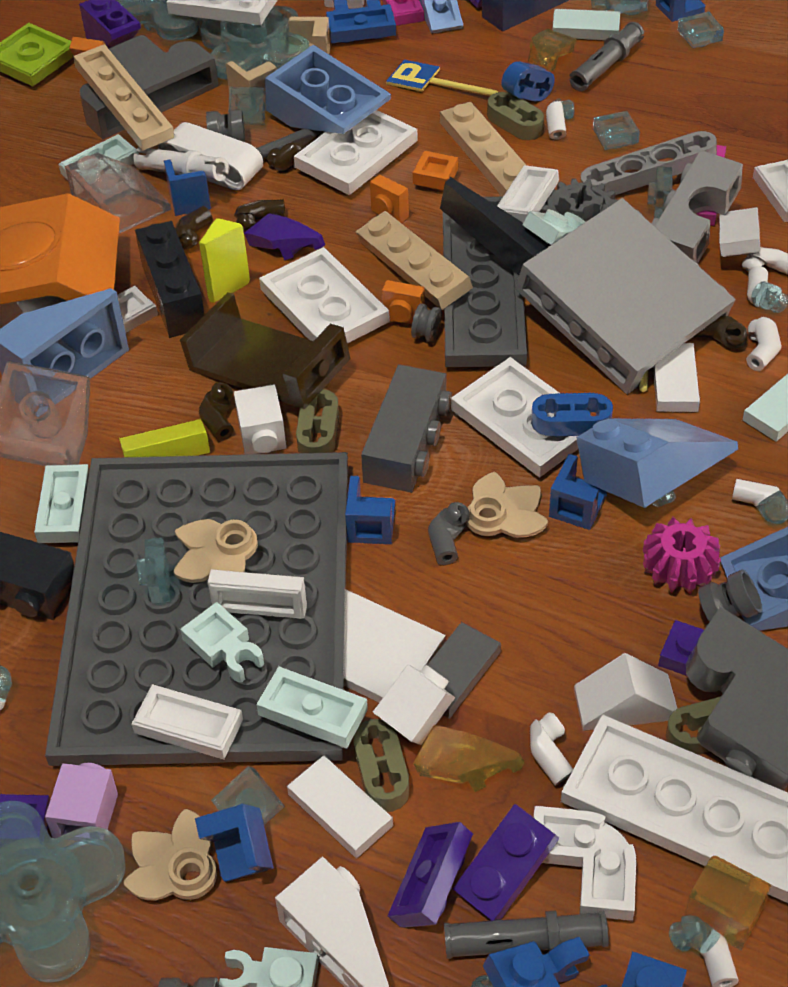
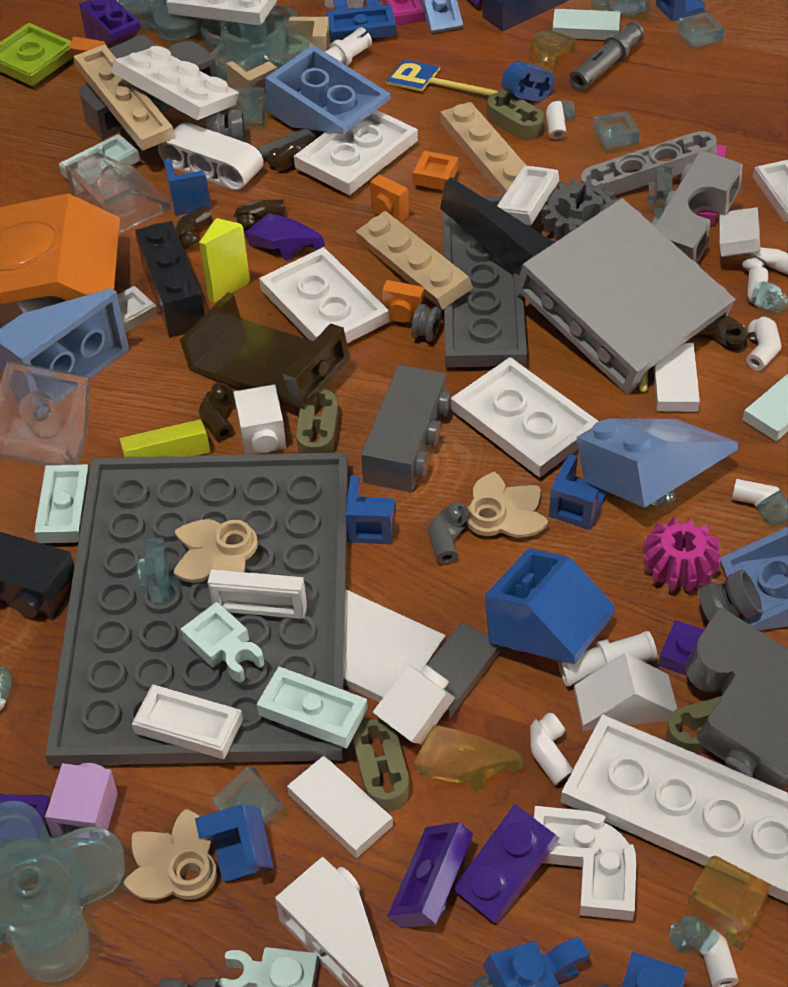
(175, 82): none -> white plate
(182, 162): white pin -> none
(350, 46): none -> white pin
(546, 607): none -> blue slope
(546, 931): dark grey pin -> none
(552, 225): light aqua plate -> none
(570, 413): blue beam -> none
(638, 646): none -> white pin

